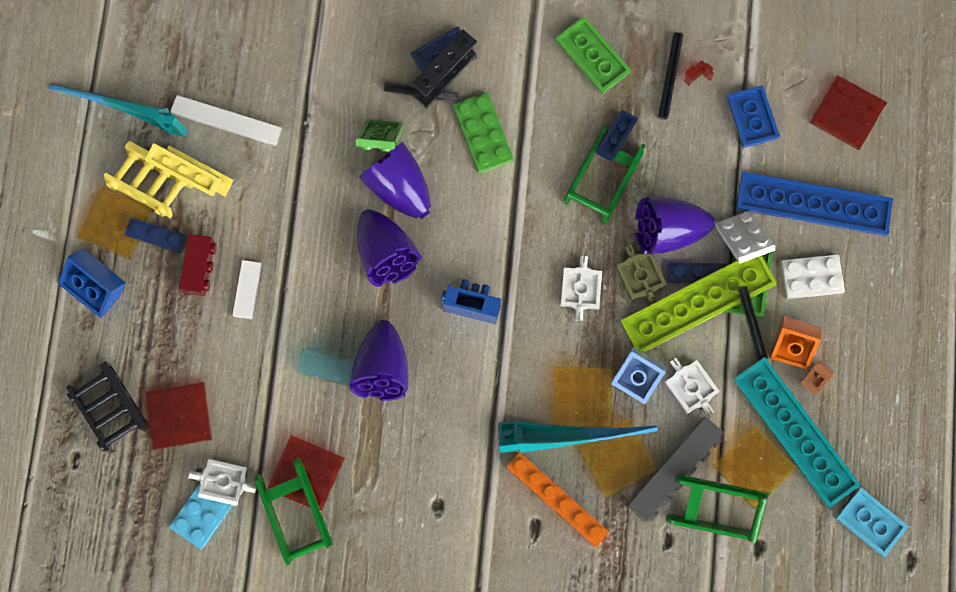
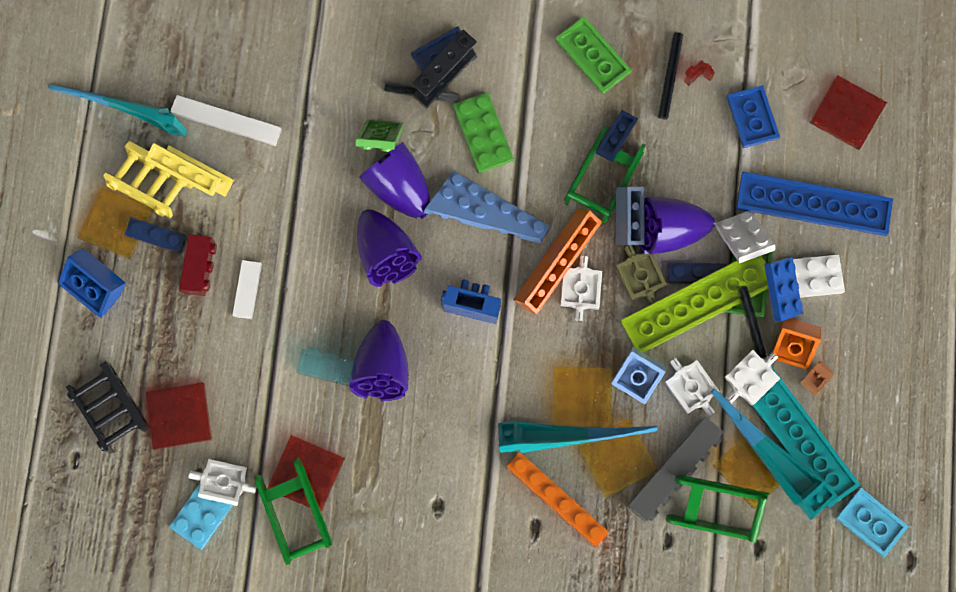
(480, 208): none -> medium blue wing
(557, 260): none -> orange brick
(629, 215): none -> sand blue brick
(752, 377): none -> white plate
(783, 289): none -> blue plate
(797, 481): none -> teal plate

